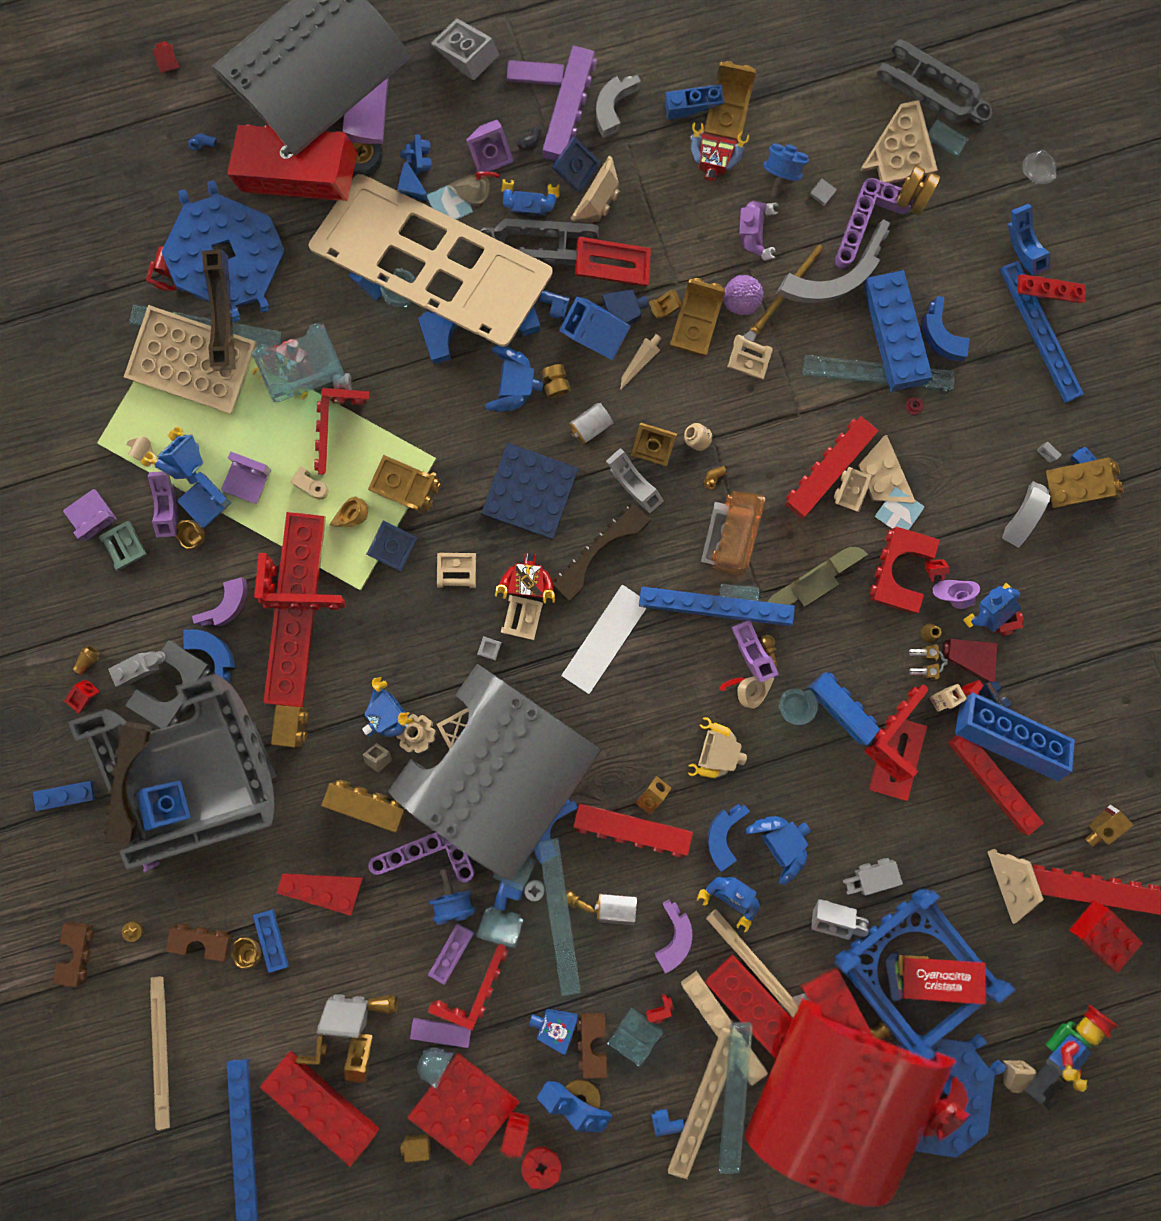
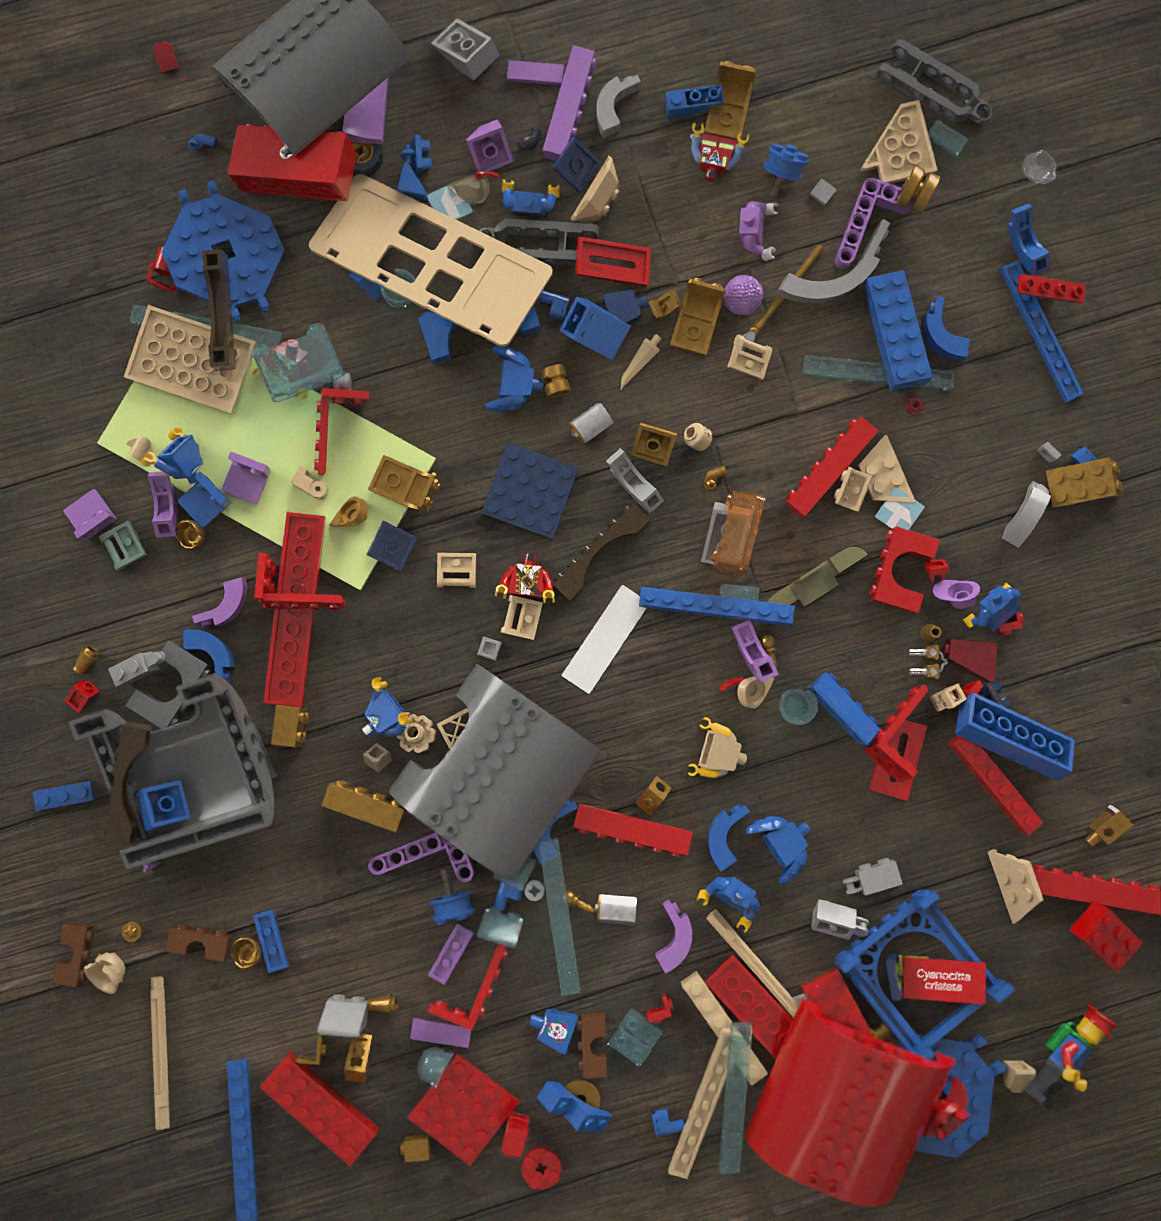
(106, 972): none -> tan helmet
(330, 892): red wing -> none

